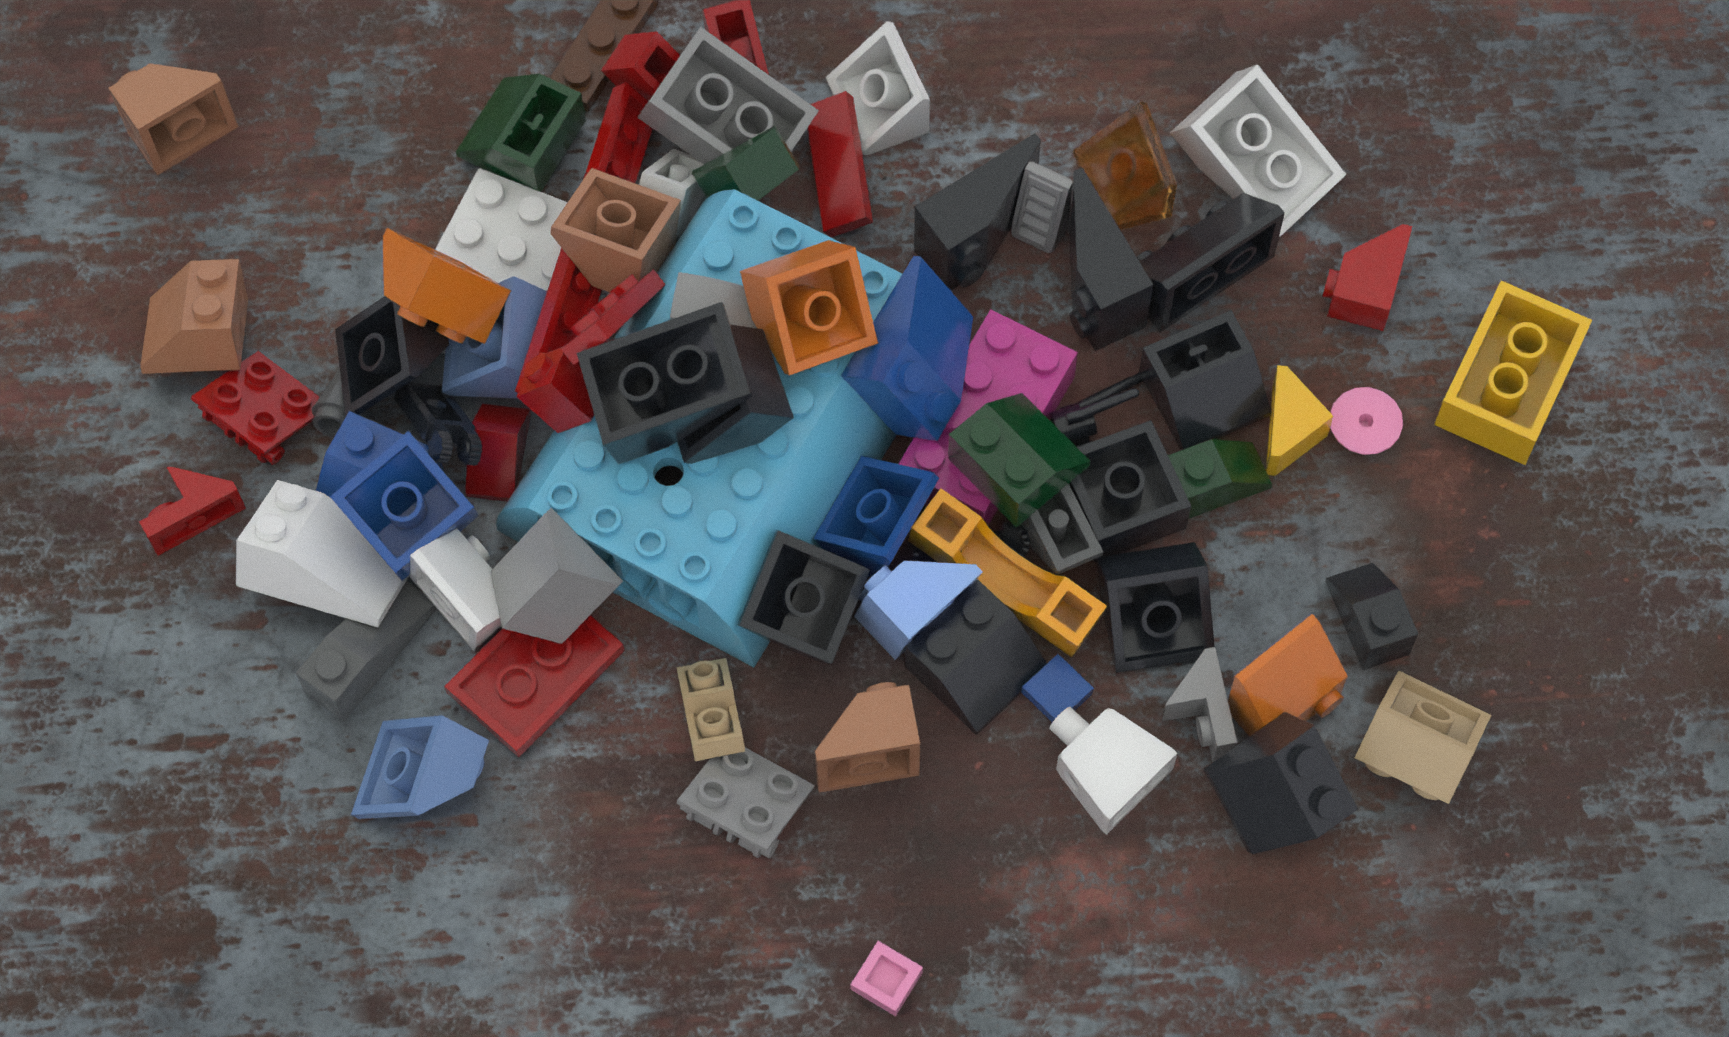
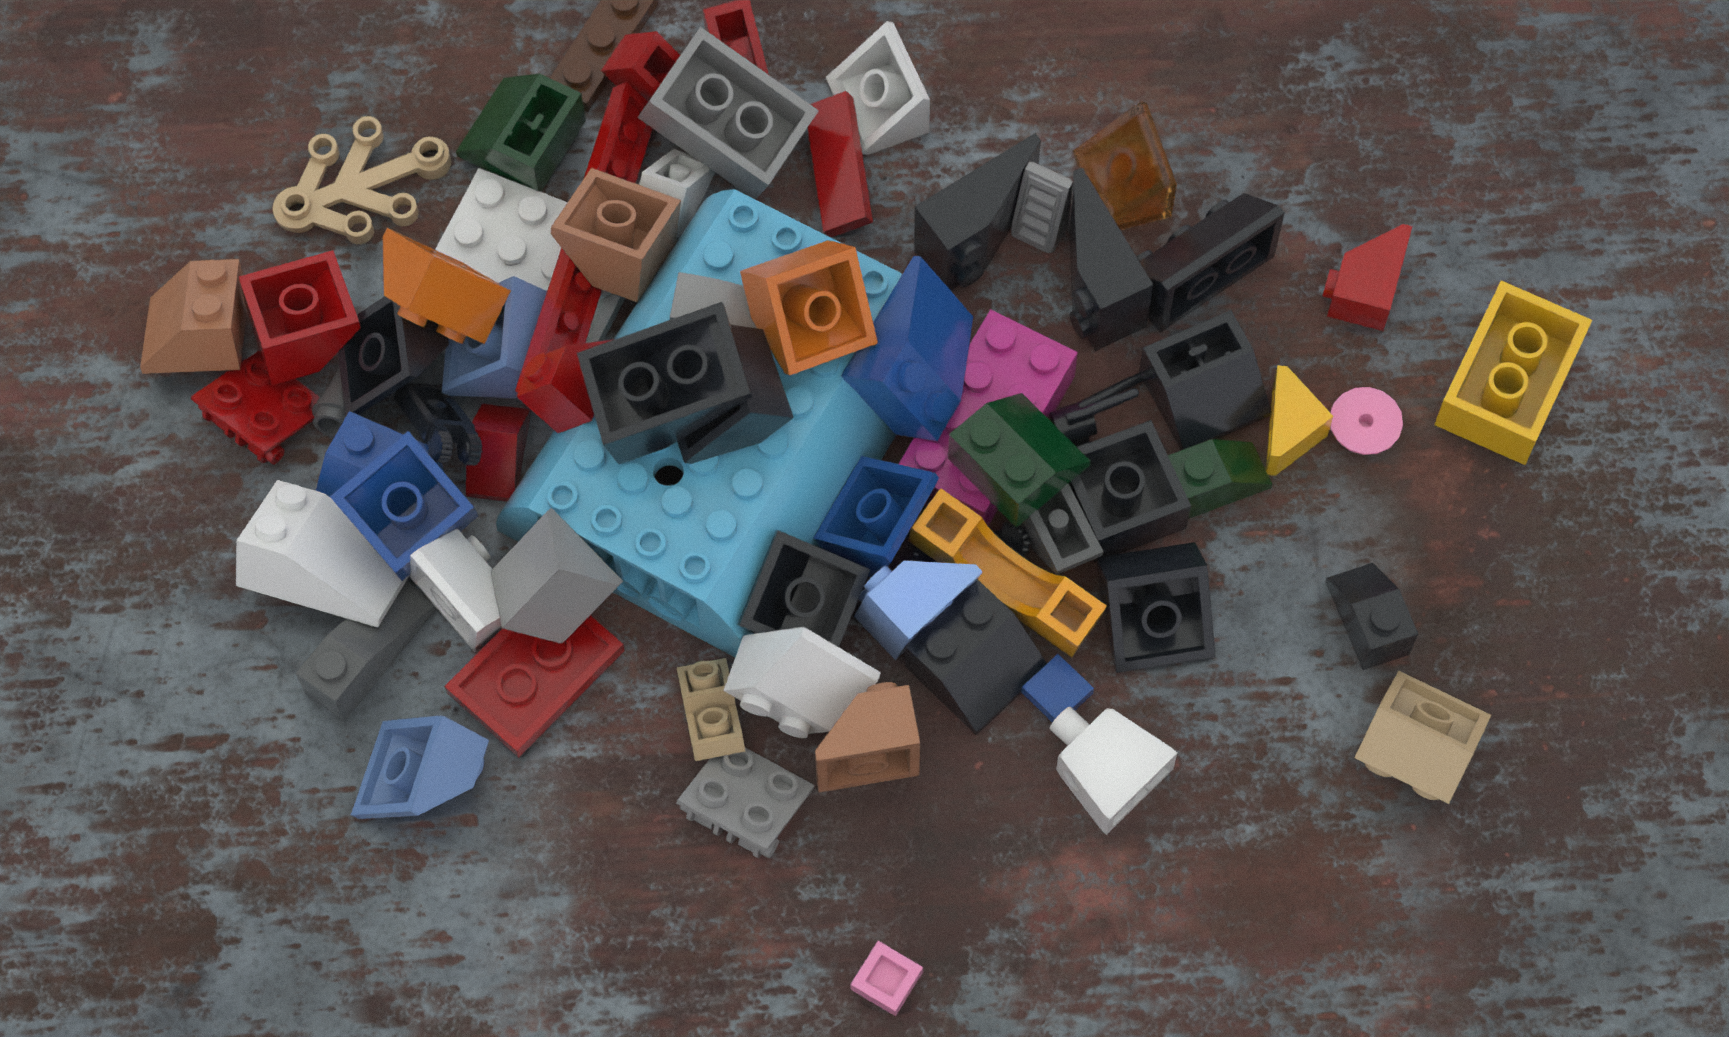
(172, 112): nougat slope -> none
(203, 504): red slope -> none
(299, 315): none -> red slope
(355, 185): none -> tan plant
(612, 313): red plate -> none
(750, 167): dark green slope -> none
(797, 679): none -> white slope
(1205, 695): light grey slope -> none
(1258, 146): white slope -> none
(1281, 786): black slope -> none
(1292, 677): orange slope -> none

